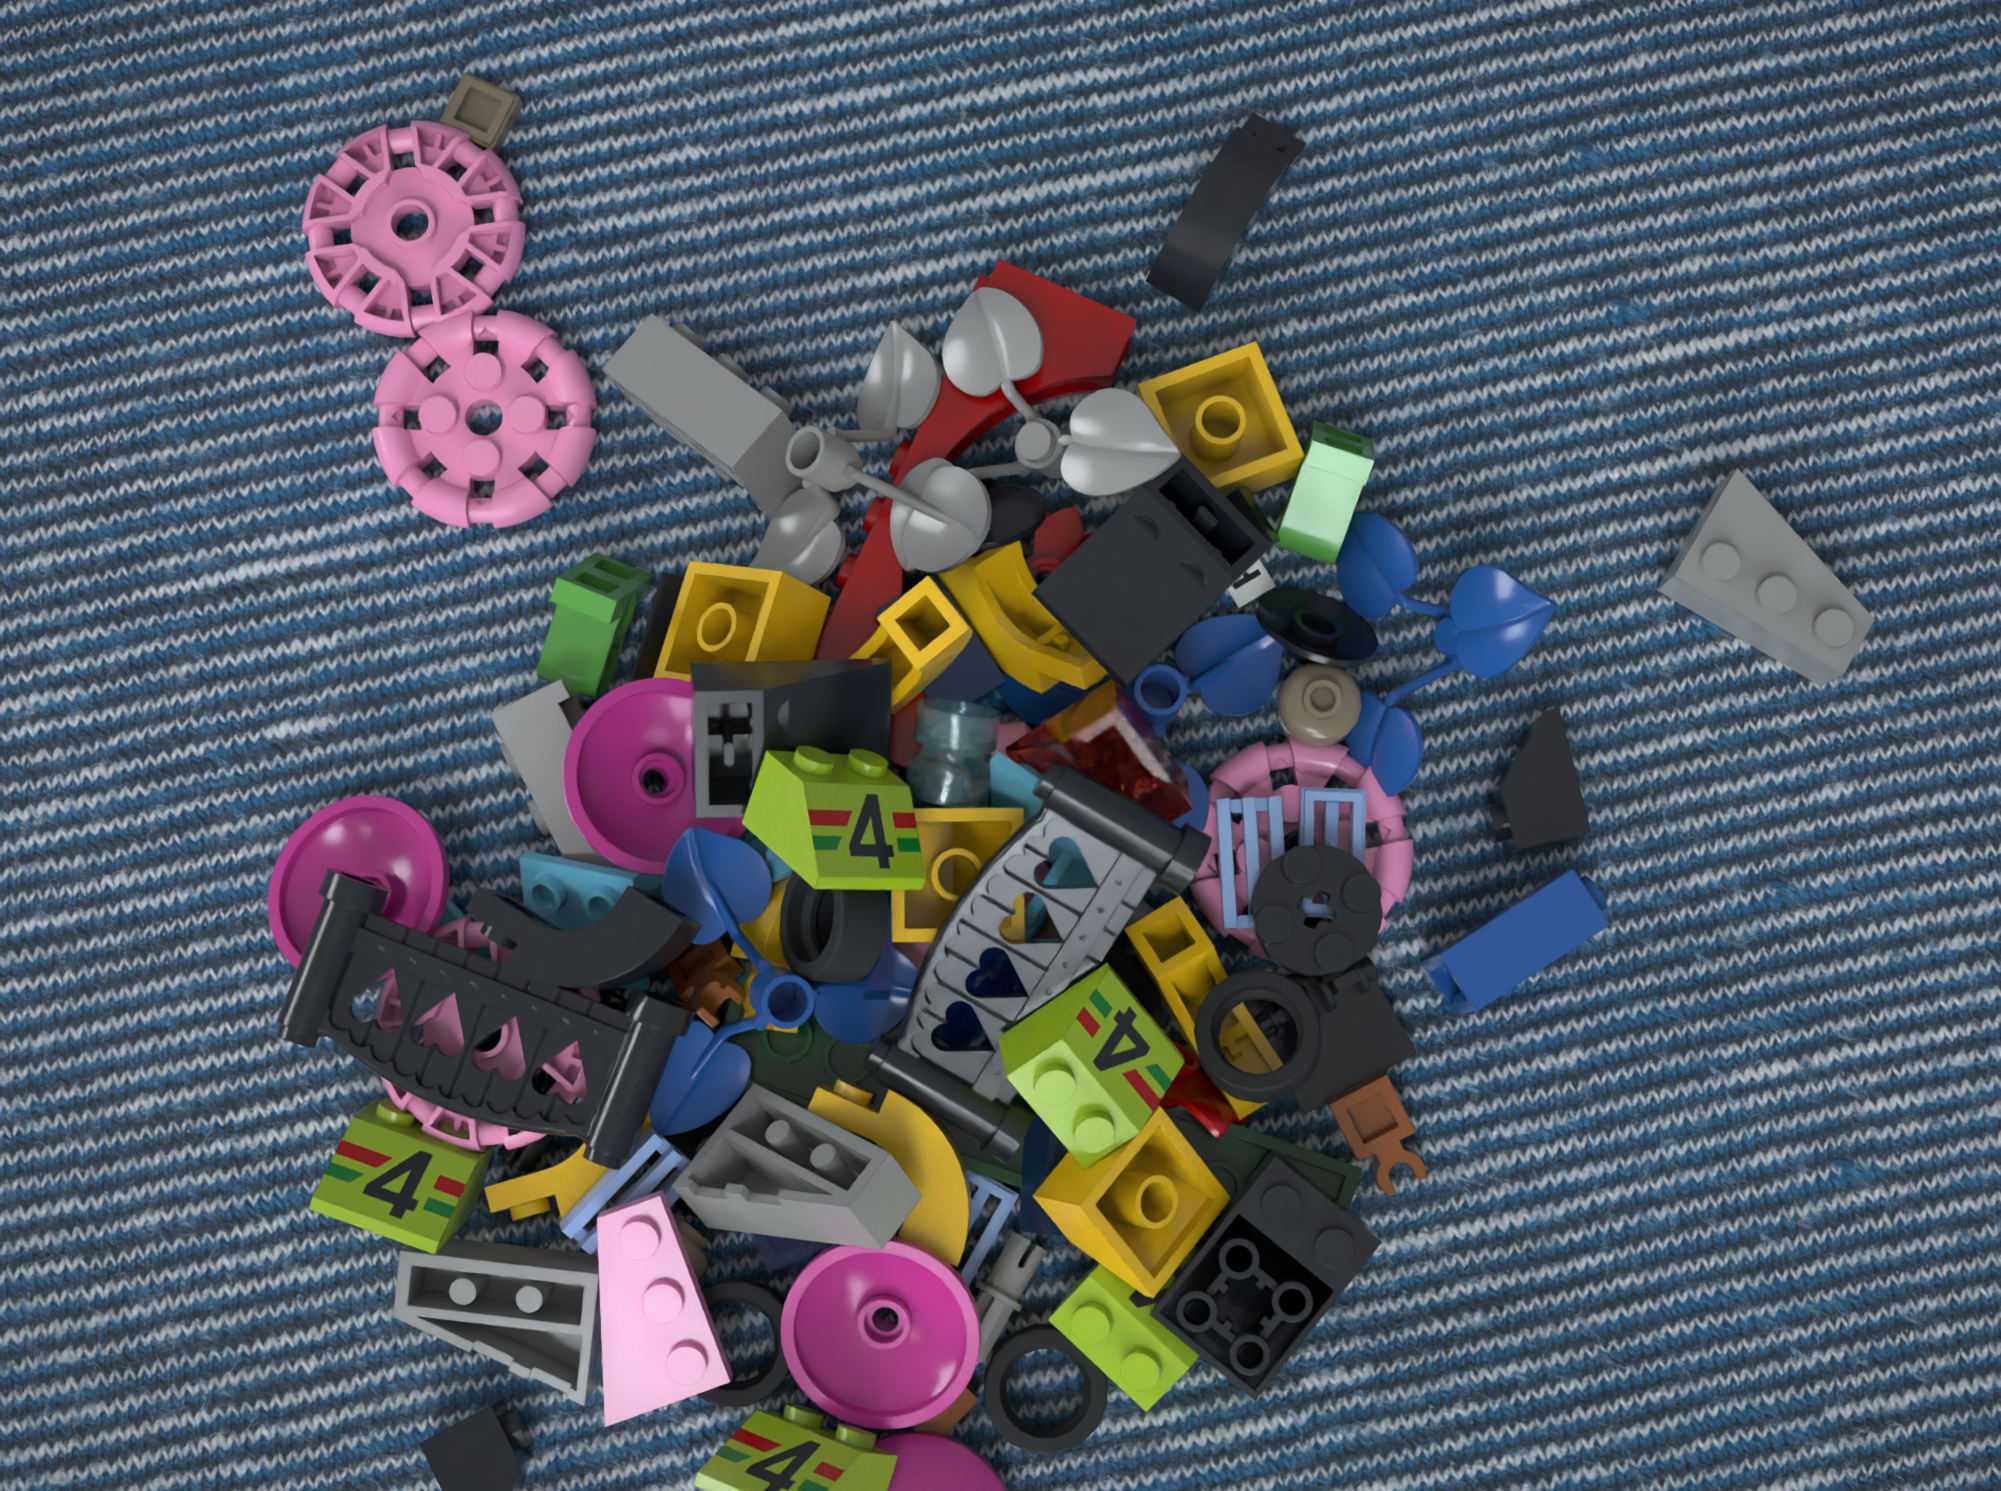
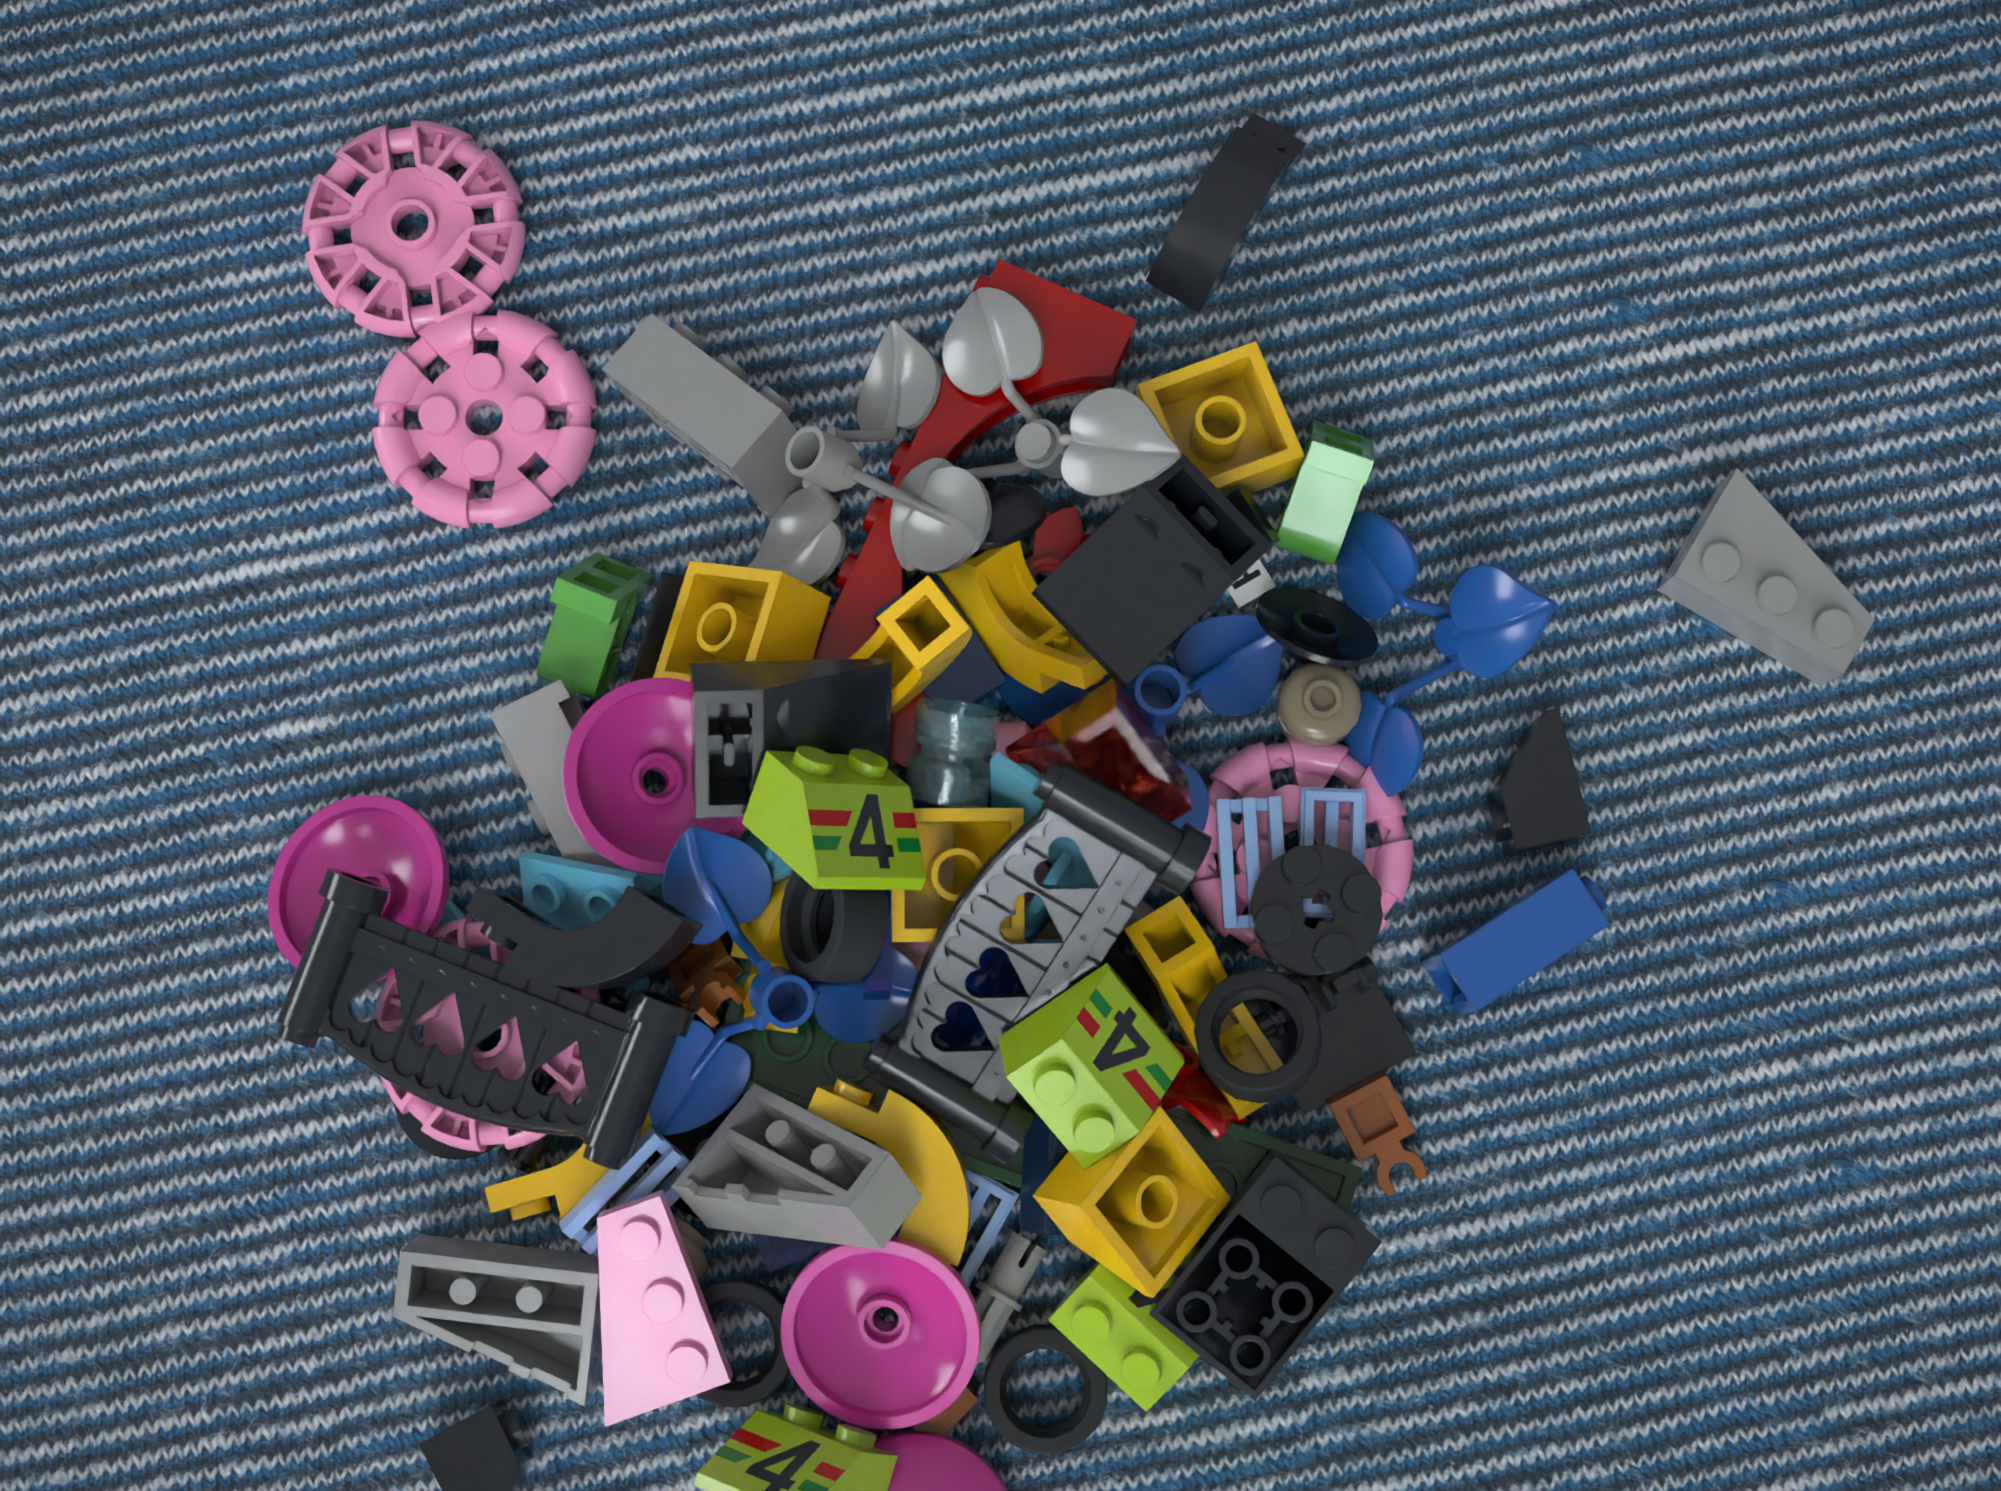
(401, 1179): lime slope -> none
(482, 112): dark tan tile -> none

